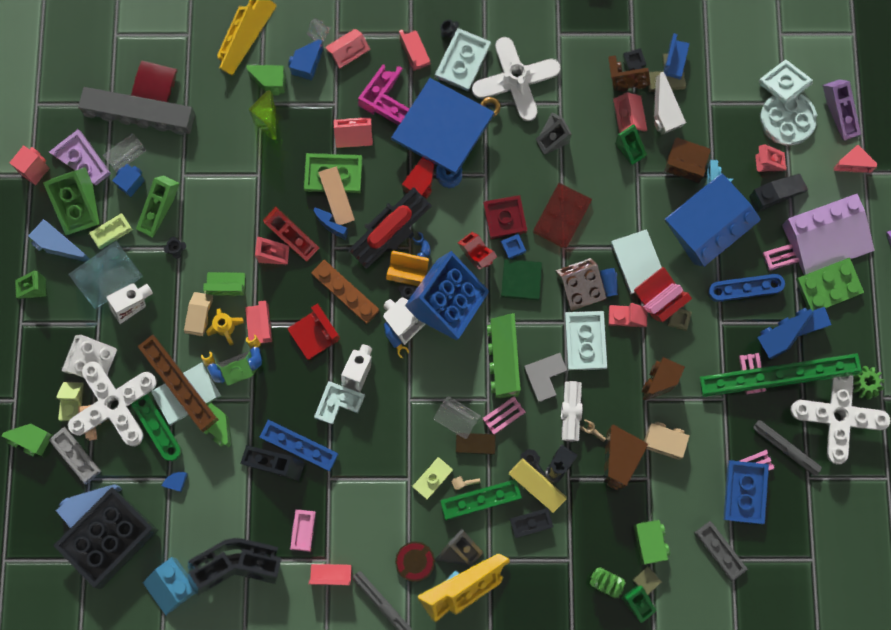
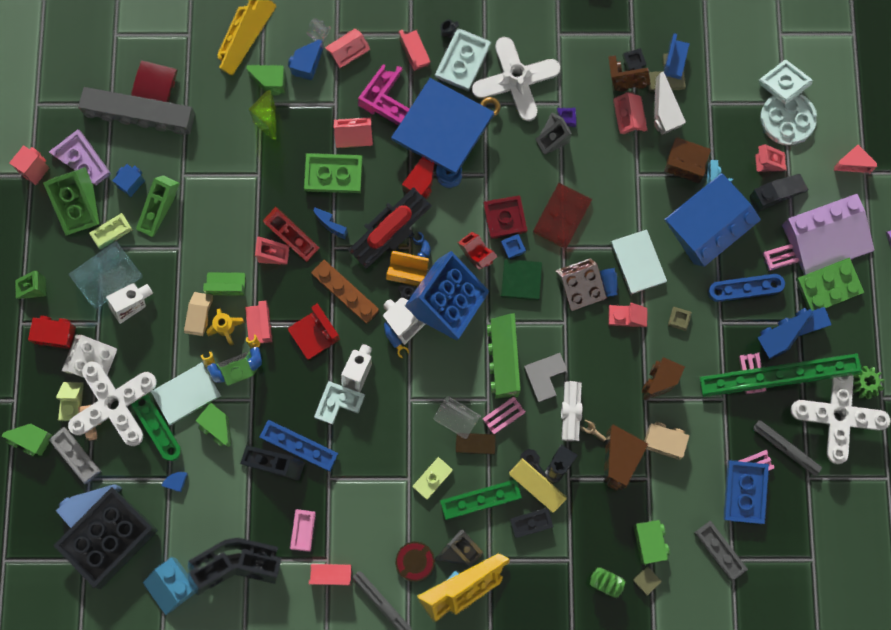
(52, 333): none -> red brick
(53, 242): medium blue slope -> none
(124, 152): clear panel -> none
(173, 241): black plate -> none
(178, 383): reddish brown plate -> none
(336, 196): light nougat tile -> none
(458, 482): tan hand -> none
(568, 115): none -> dark purple tile
(585, 340): light aqua plate -> none
(631, 145): green slope -> none
(639, 603): green slope -> none
(655, 285): red bracket -> none
(663, 298): bright pink tile -> none
(842, 107): medium lavender slope -> none

